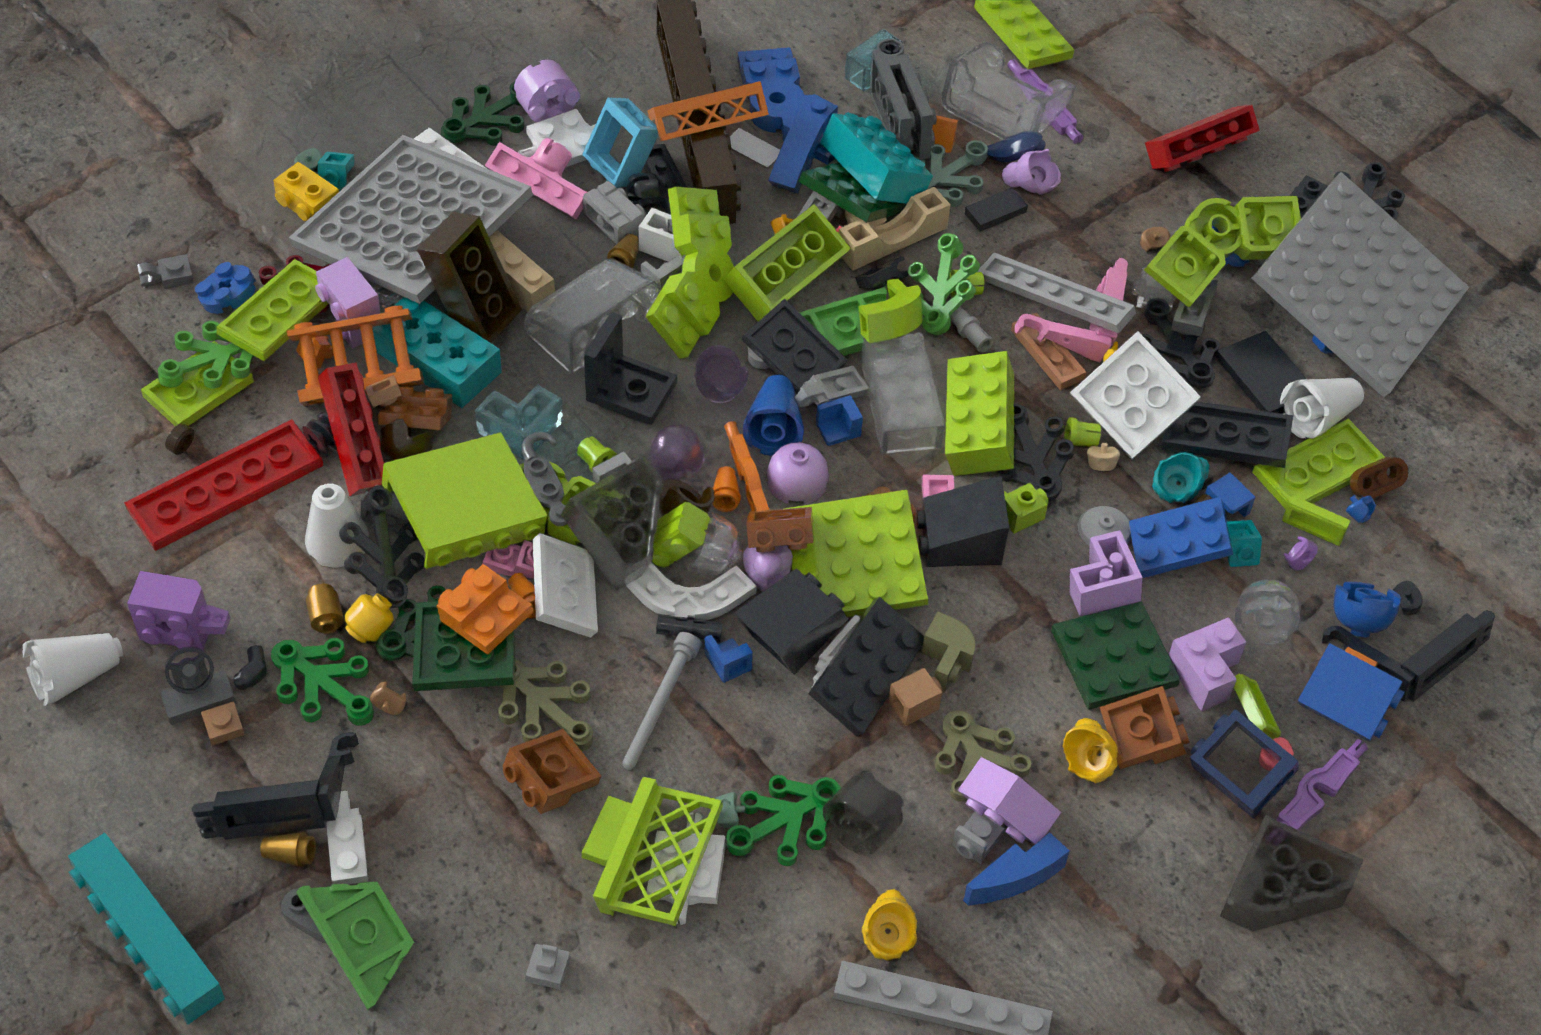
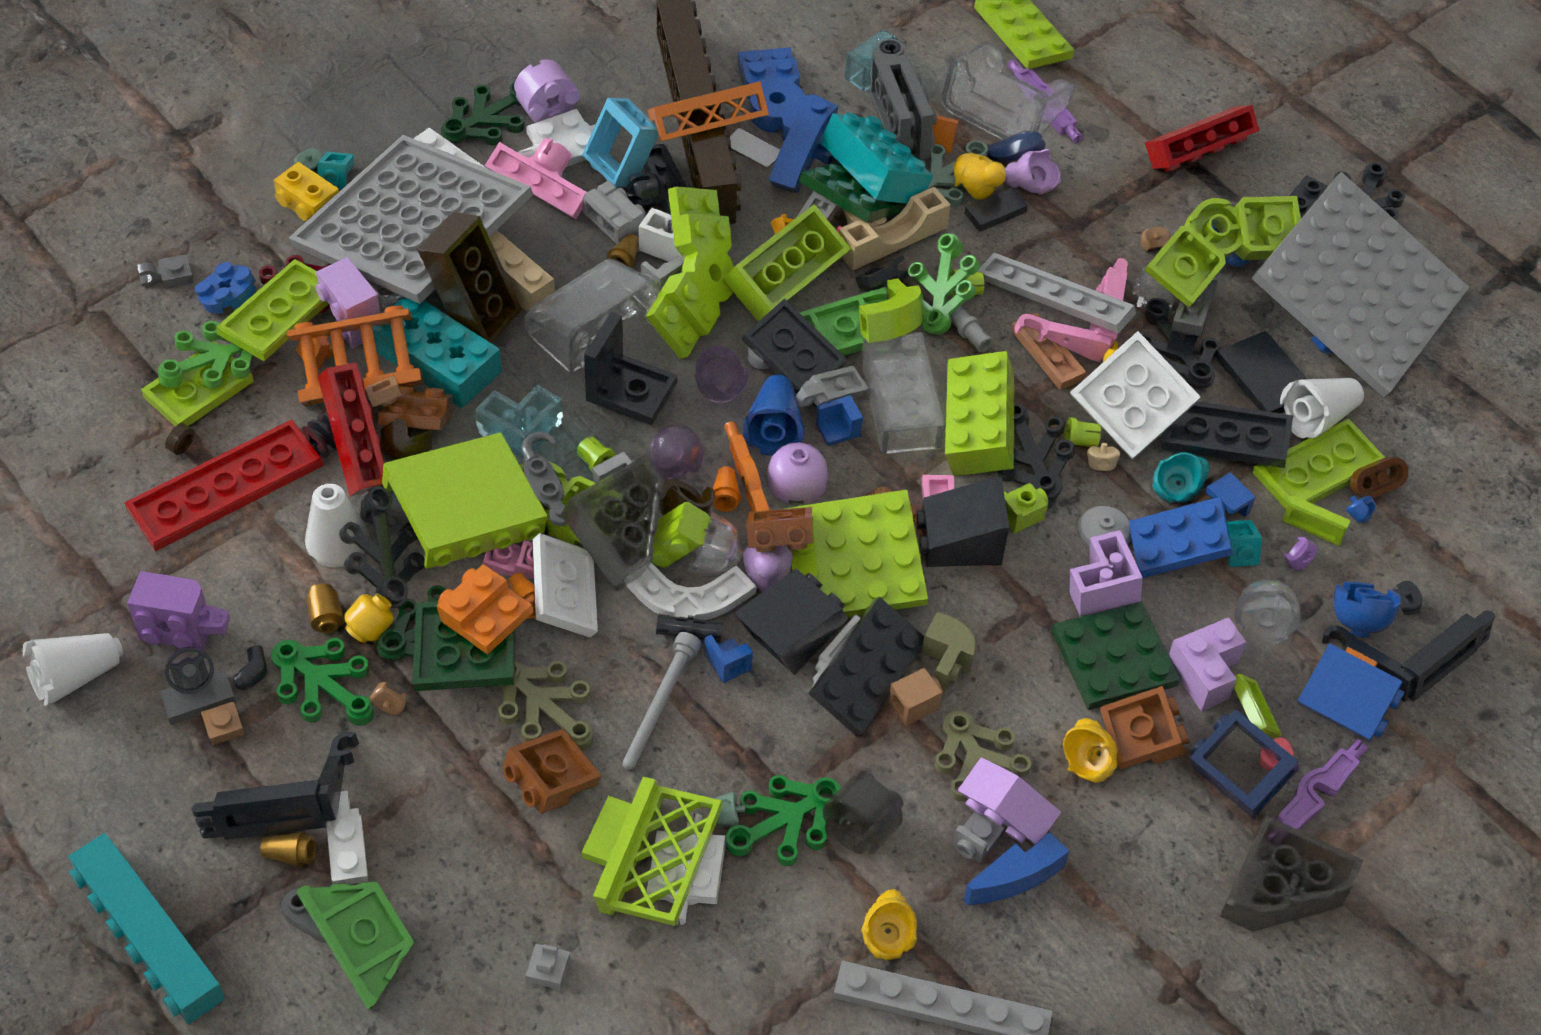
(978, 174): none -> yellow piece

